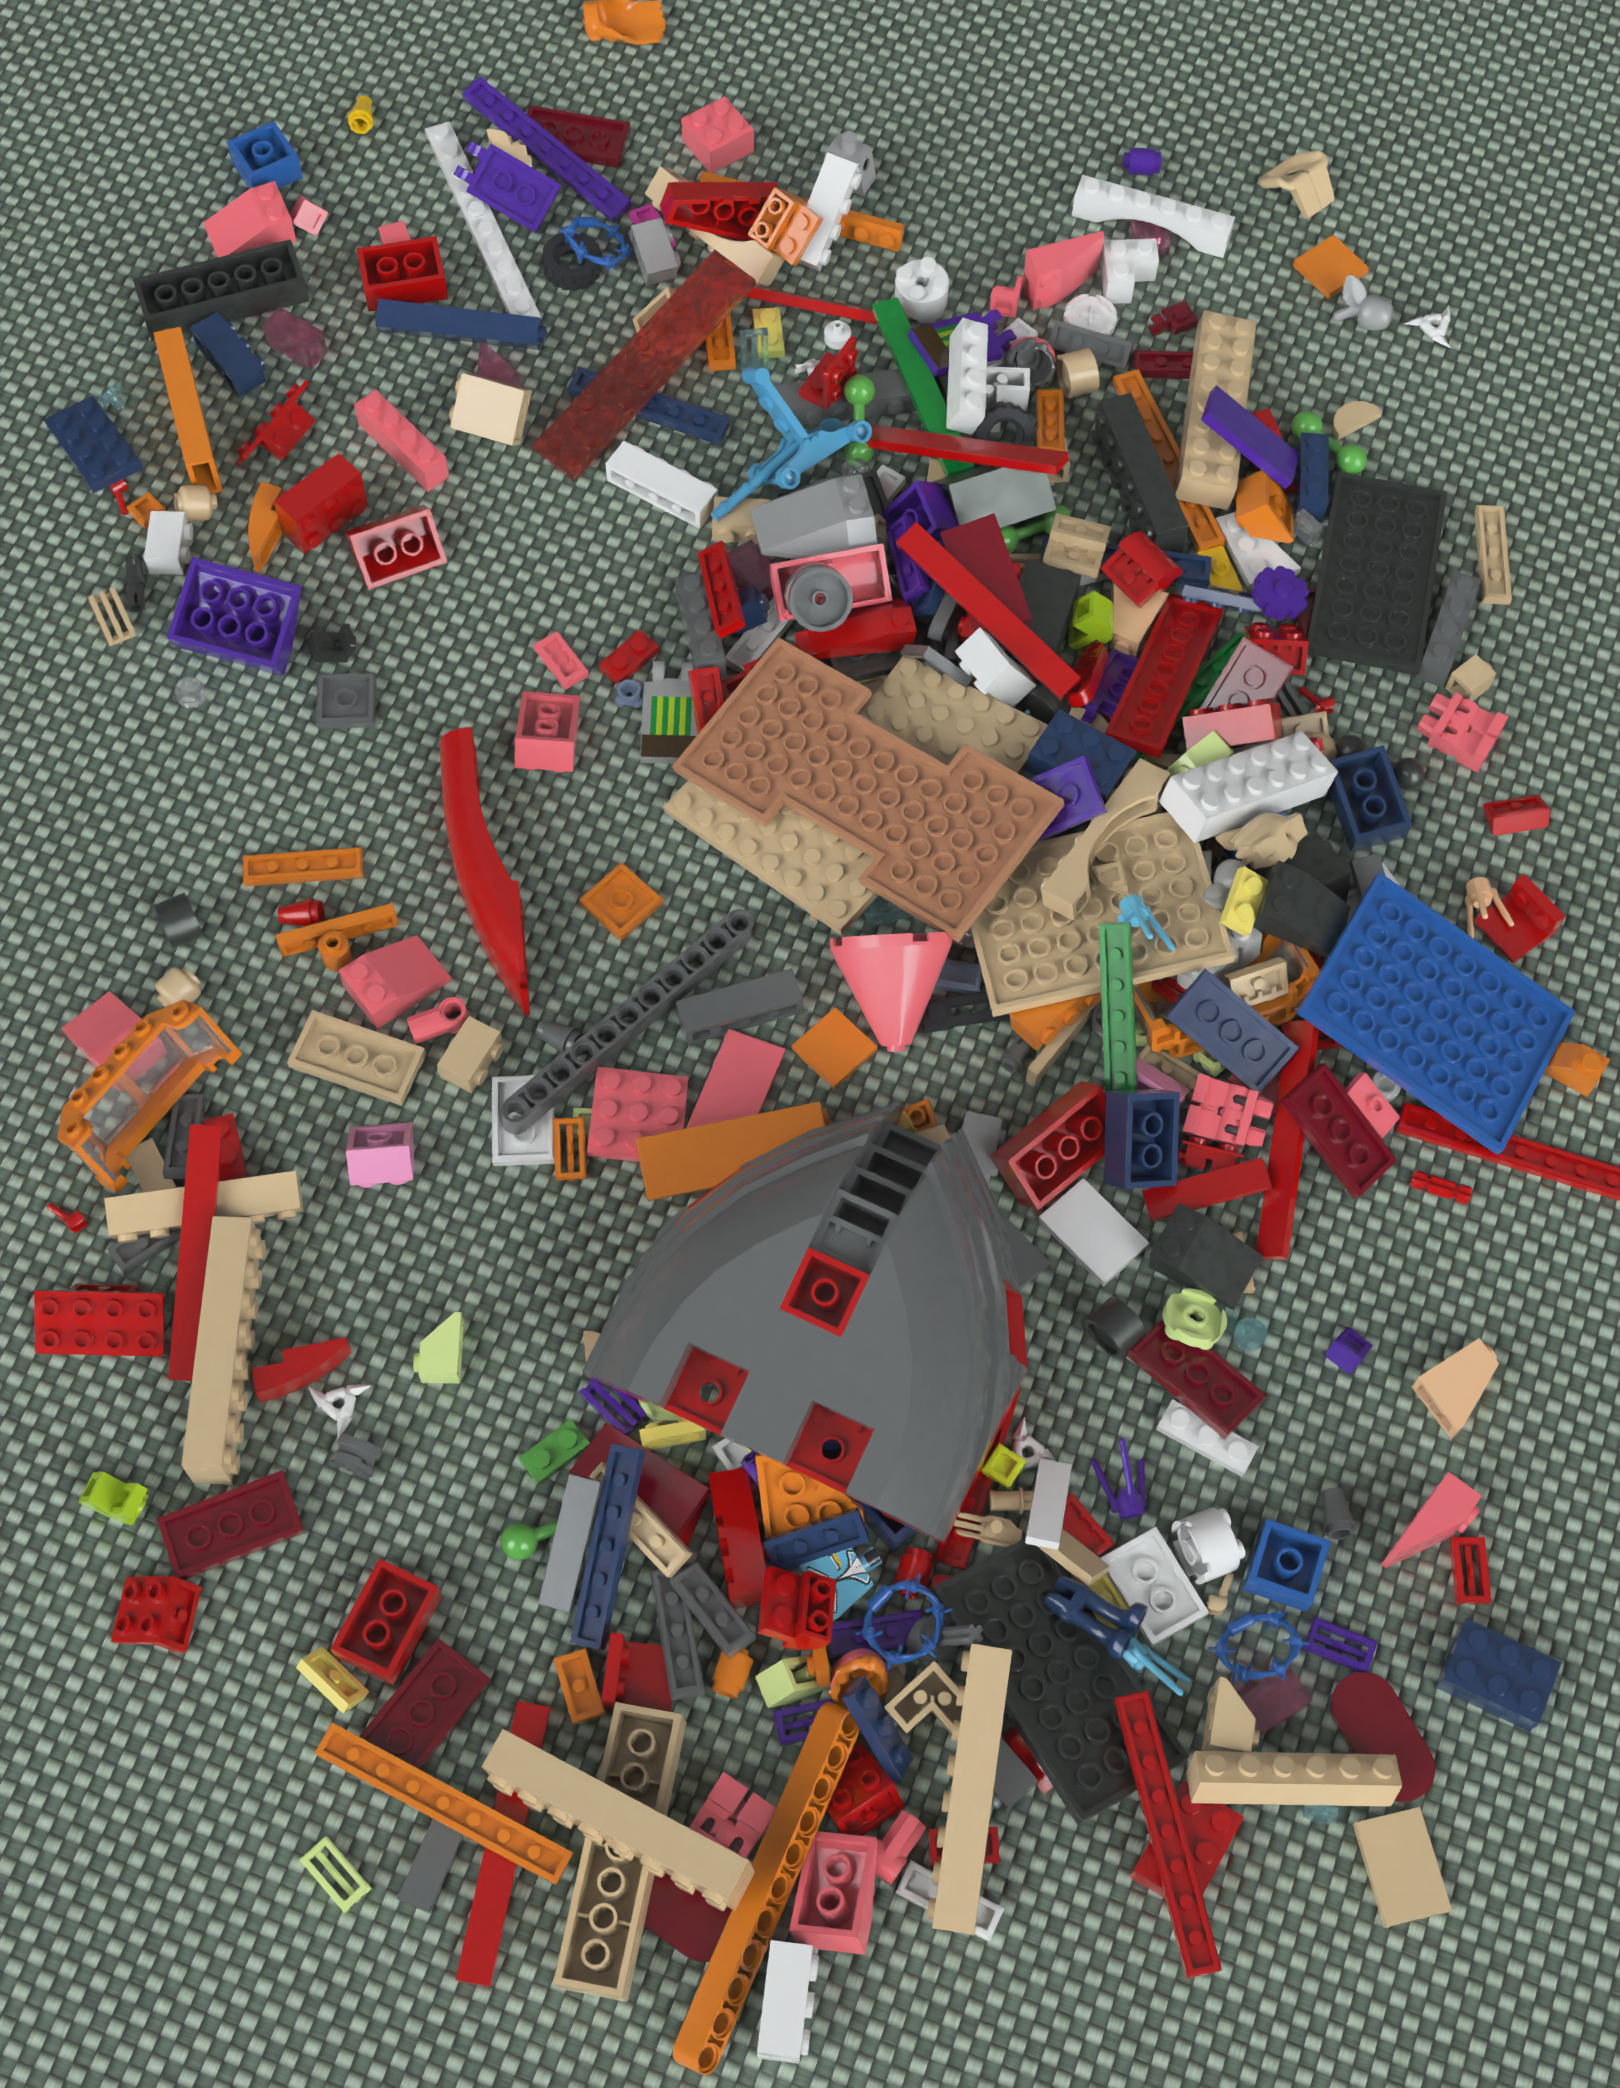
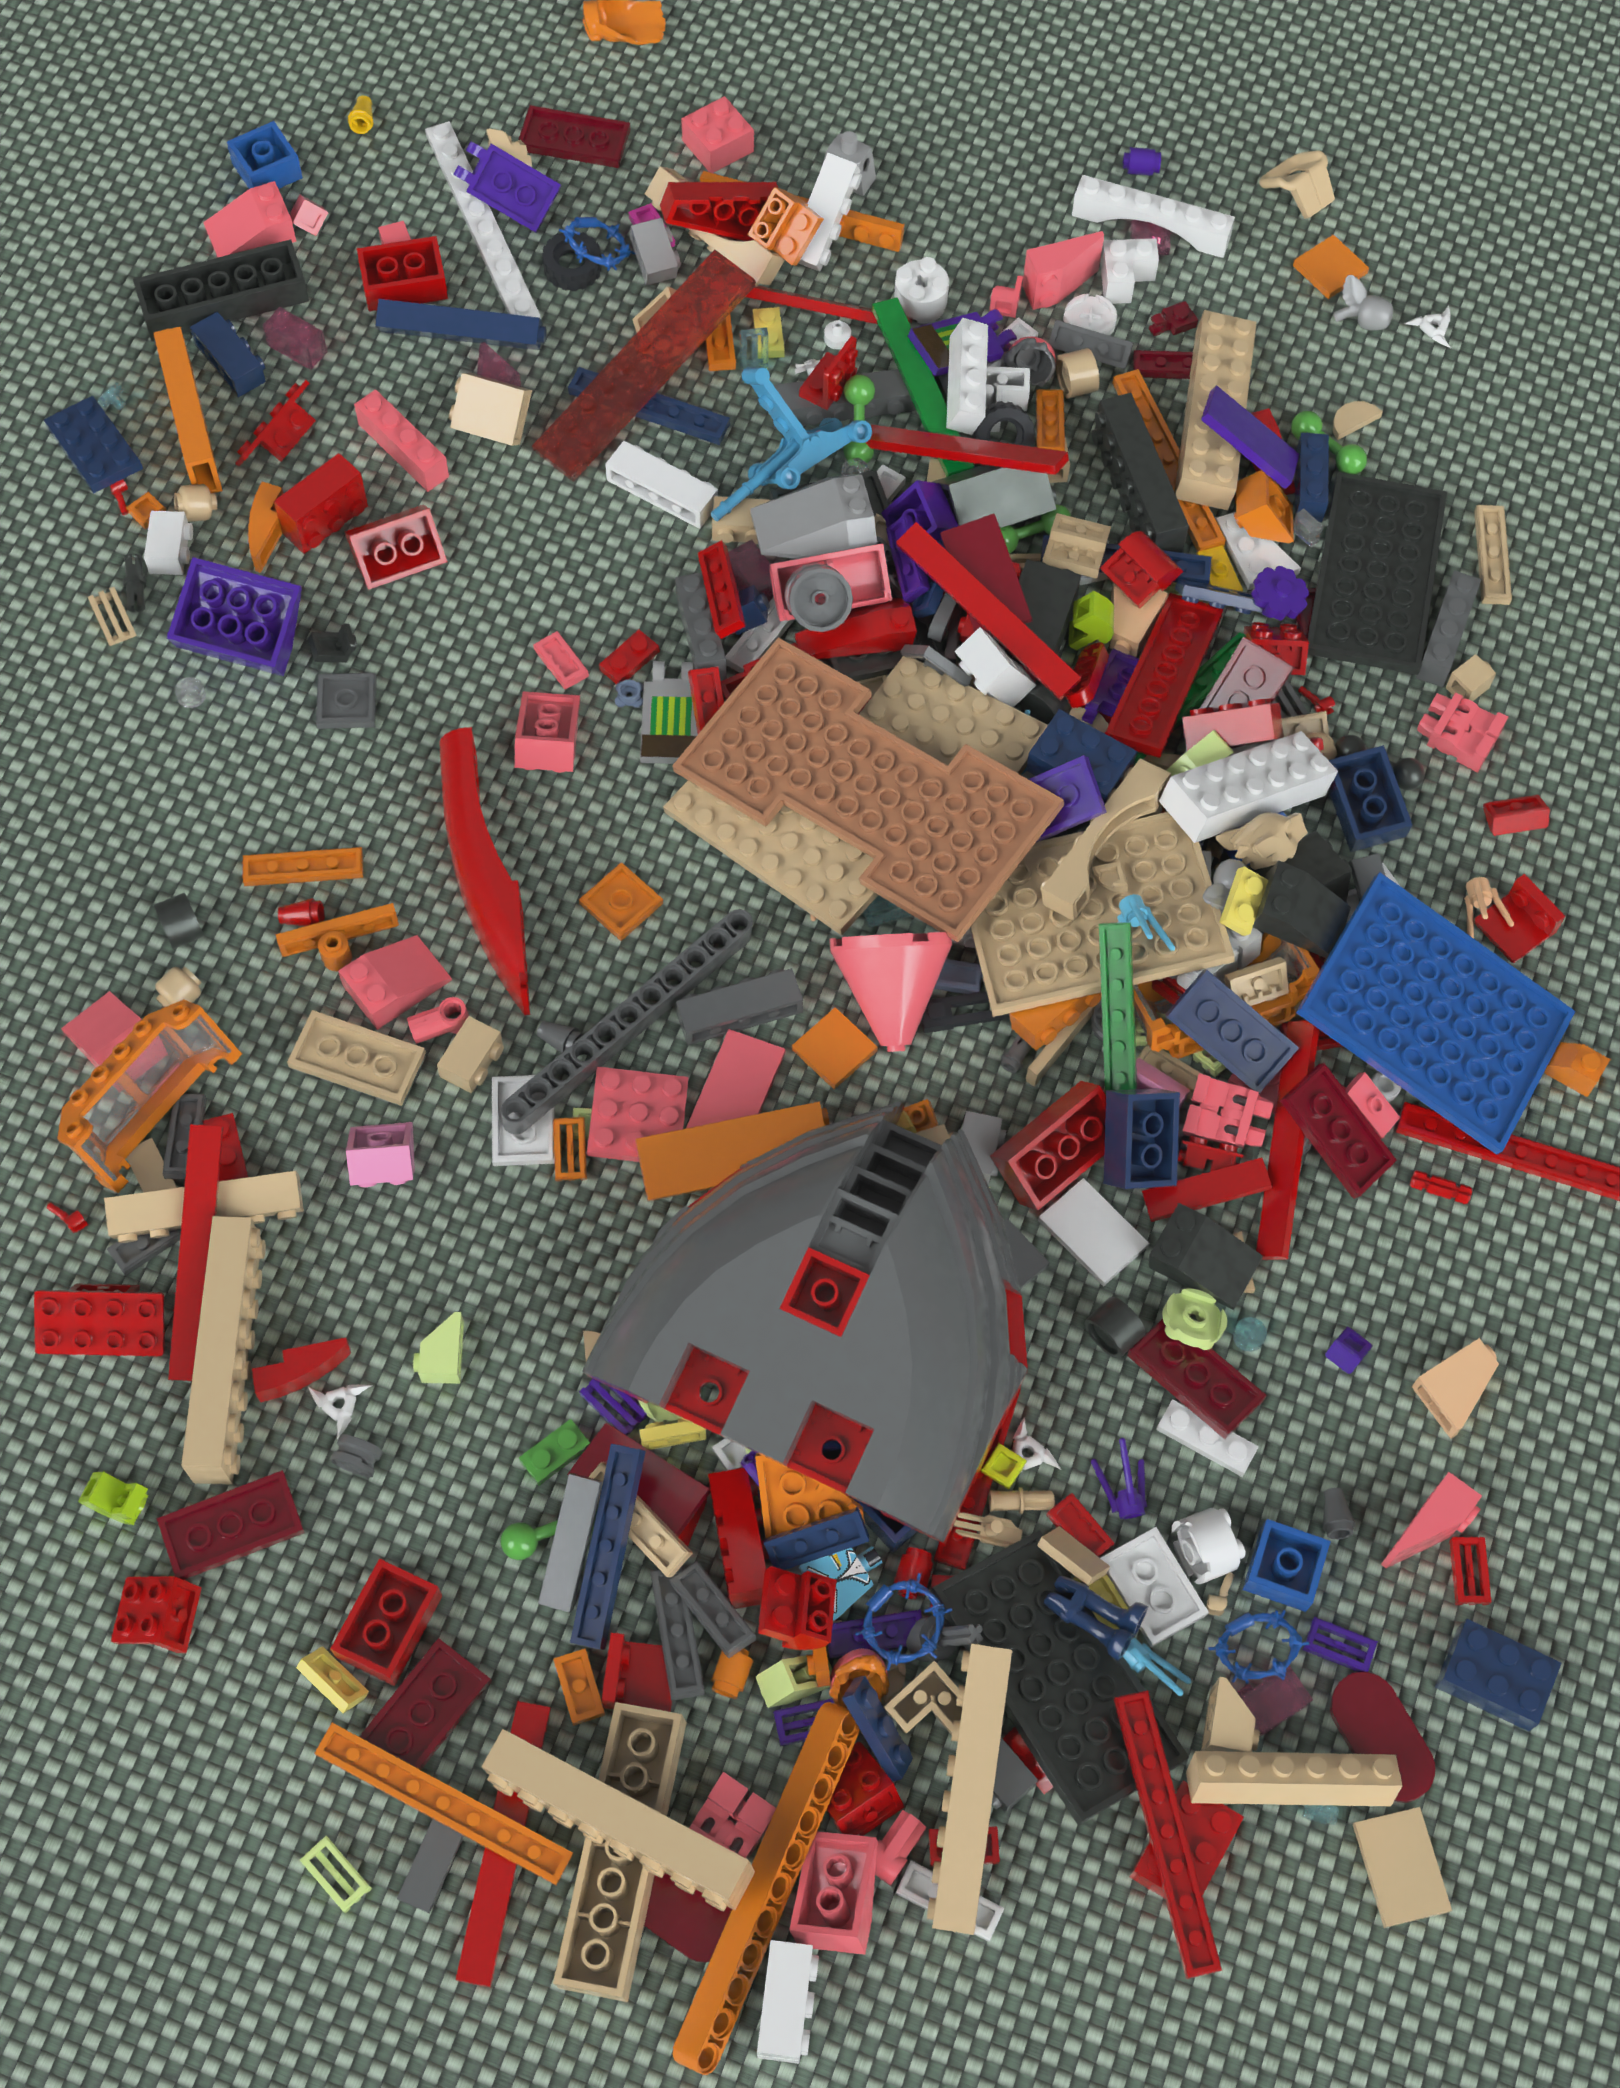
(547, 149): dark purple plate -> none
(1048, 1504): white tile -> none

